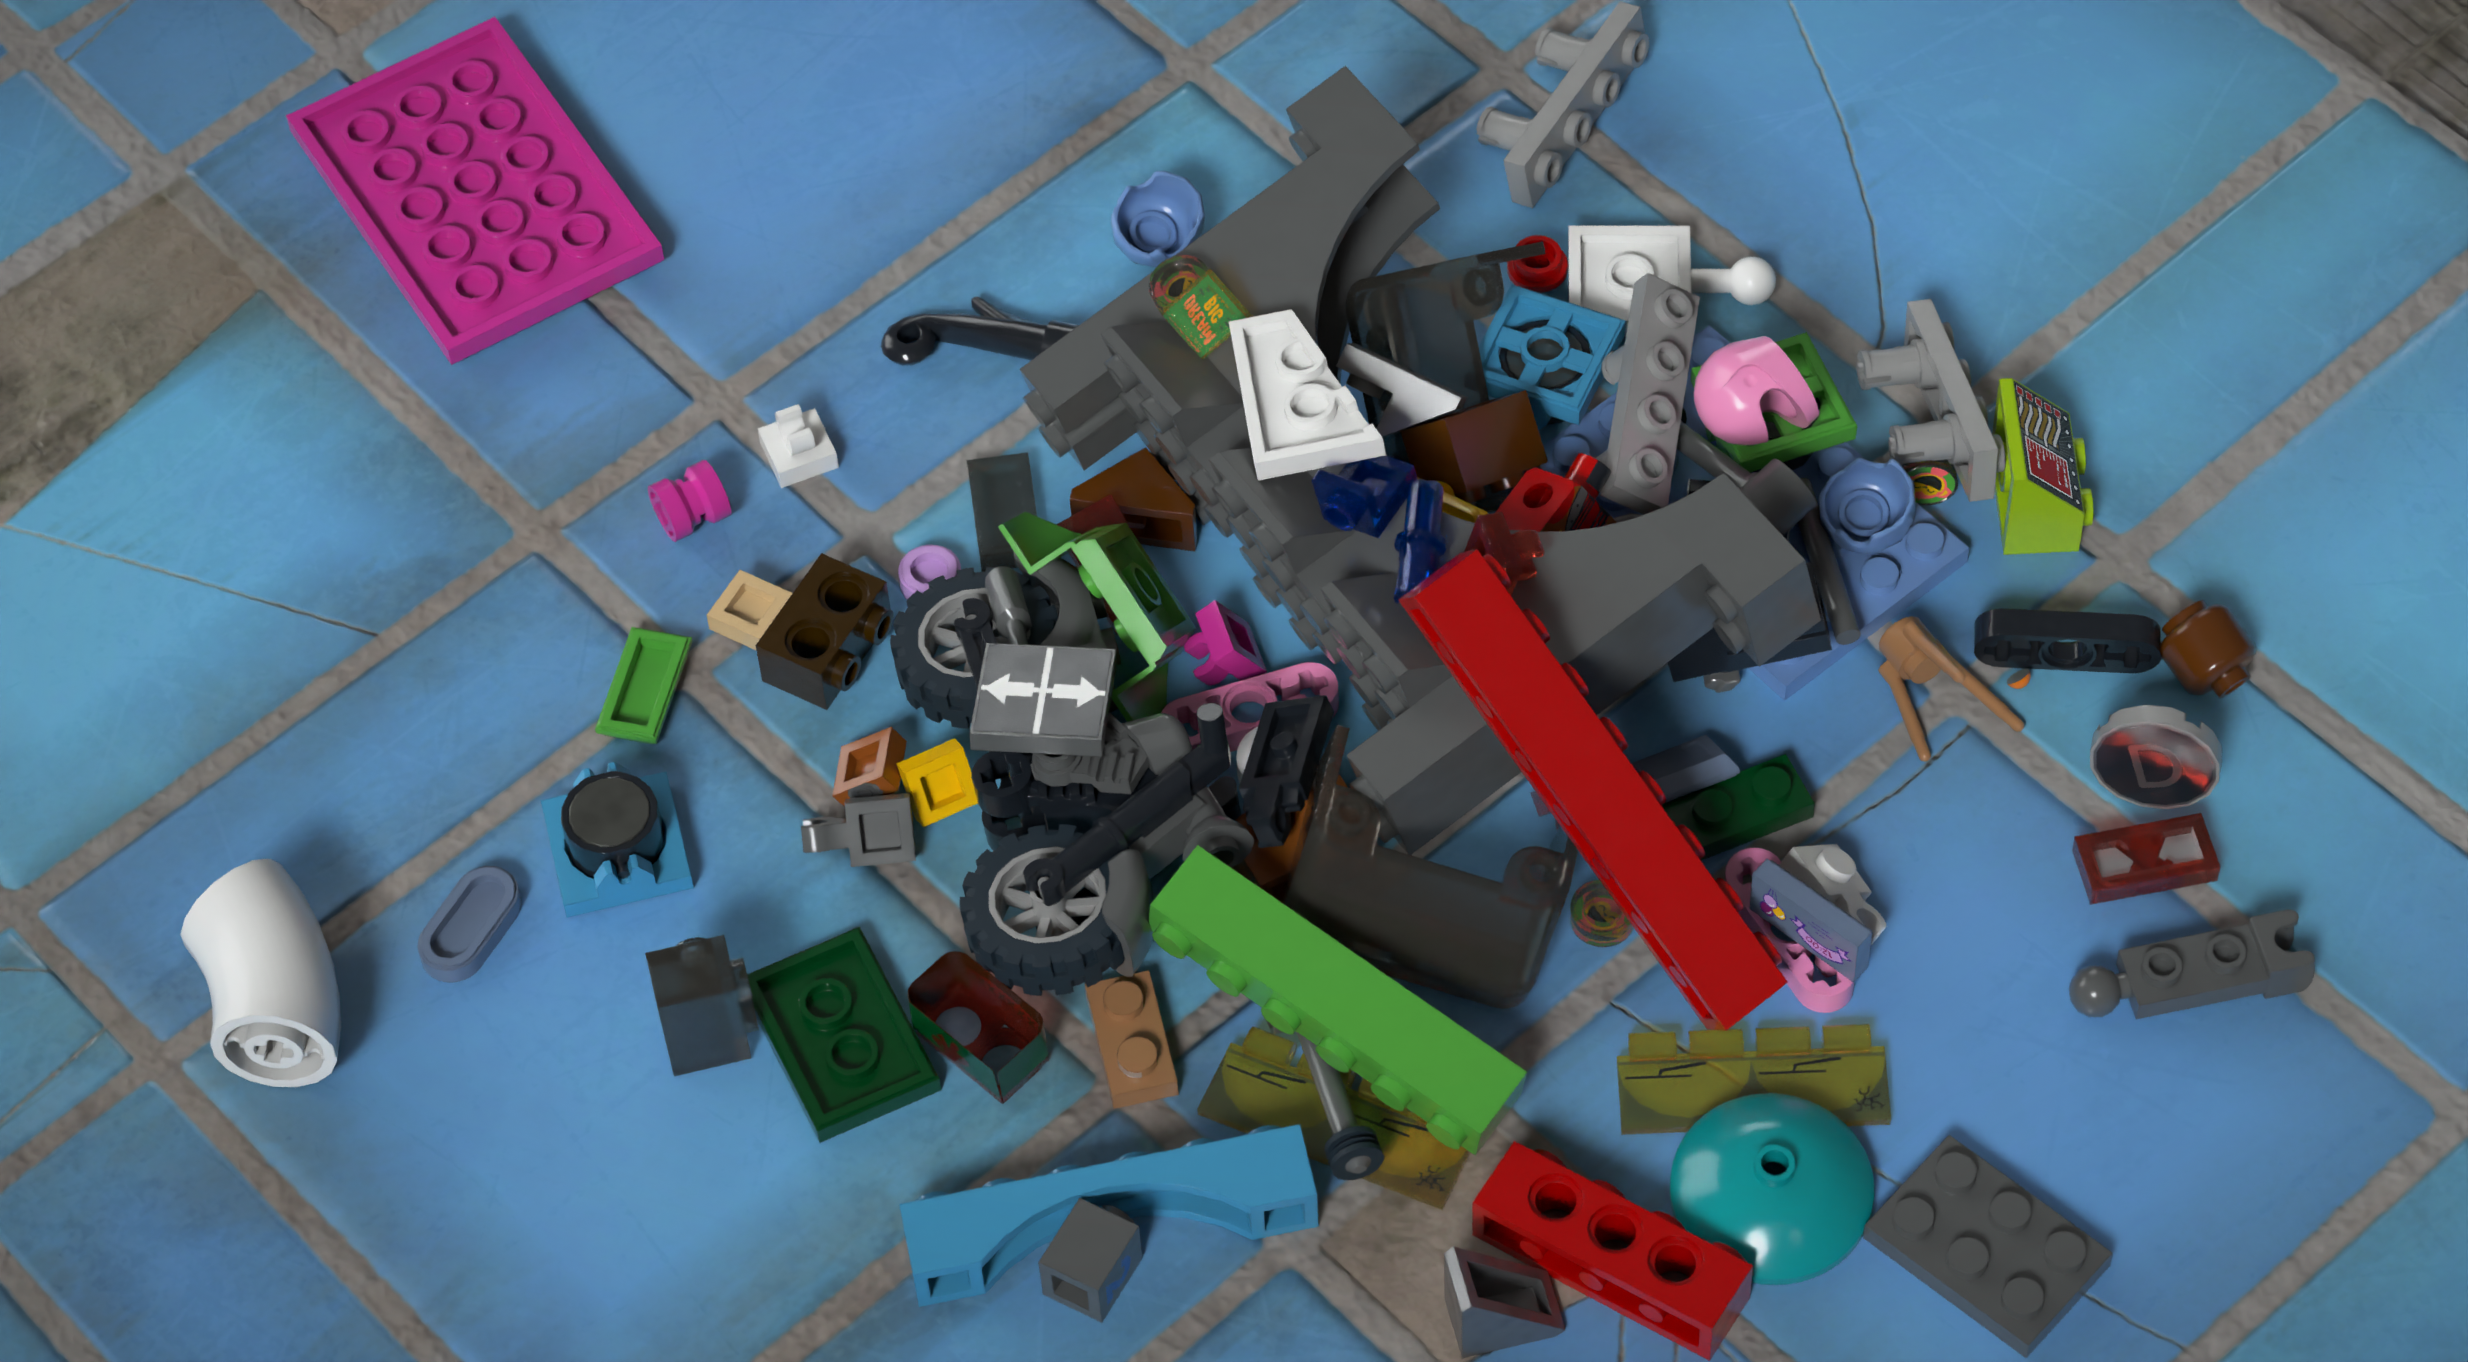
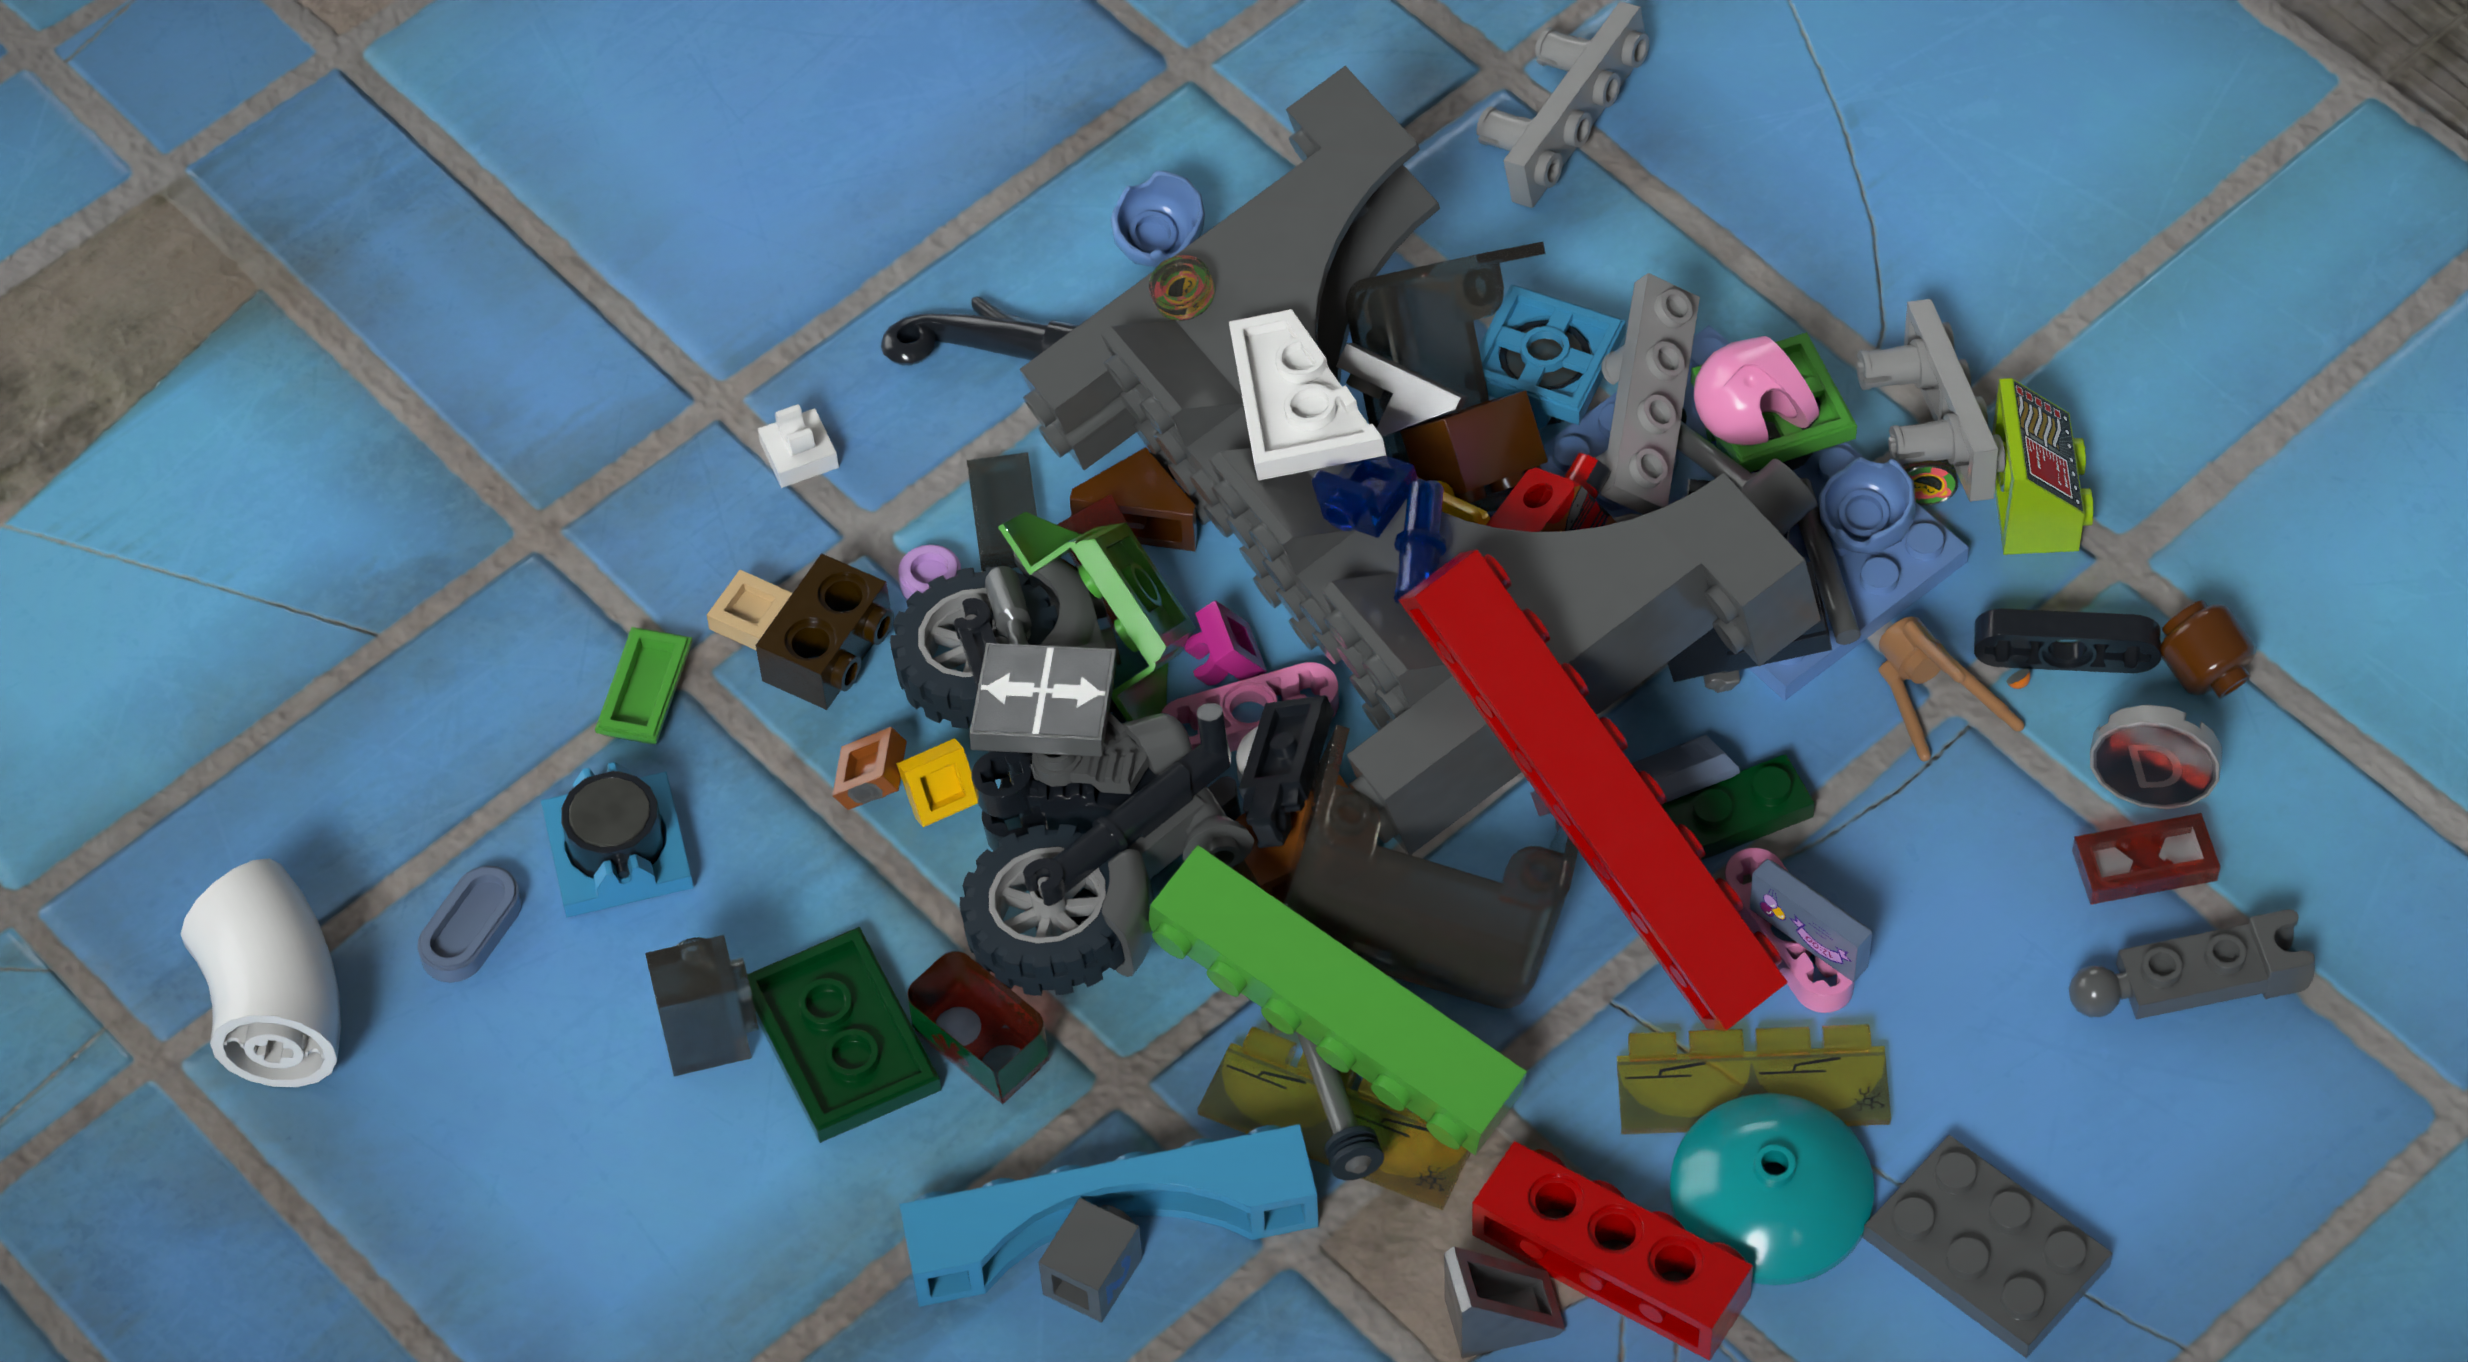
(474, 189): dark pink plate -> none
(682, 504): dark pink wheel -> none
(874, 831): dark grey plate -> none
(1131, 1040): medium nougat piece -> none
(1204, 313): tile -> none
(1512, 551): clear red tile -> none
(1551, 270): red plate -> none
(1597, 917): clear smoke tile -> none
(1612, 258): white plate -> none
(1835, 877): white plate -> none

